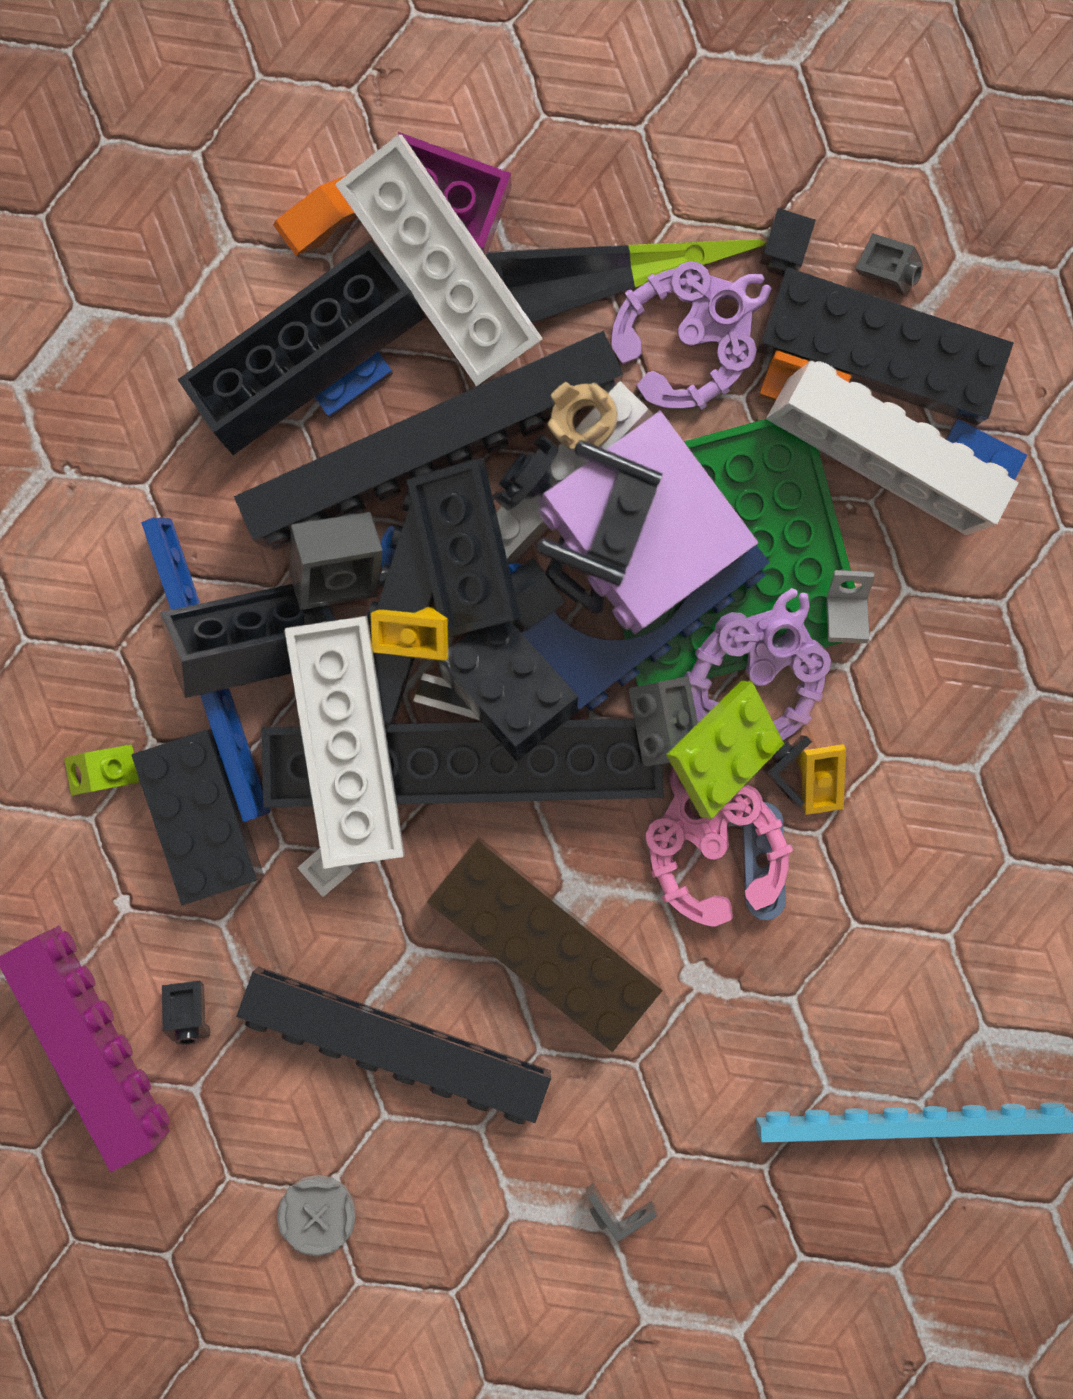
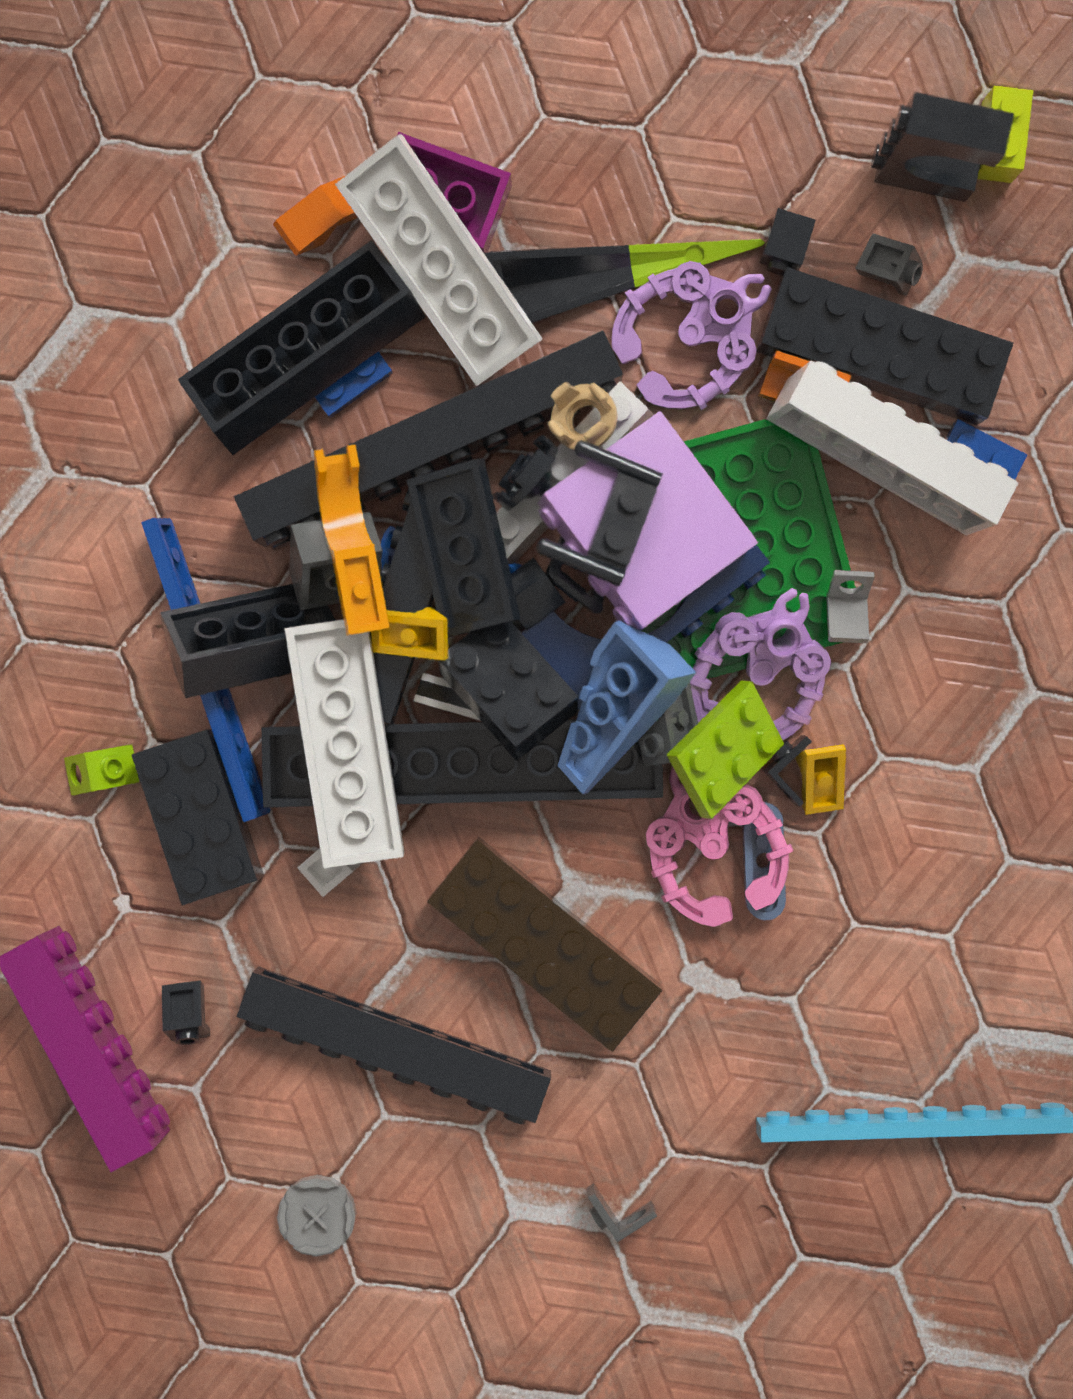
(349, 542): none -> light orange piece
(626, 694): none -> medium blue wedge
(940, 146): none -> black arch
(1020, 103): none -> neon yellow brick

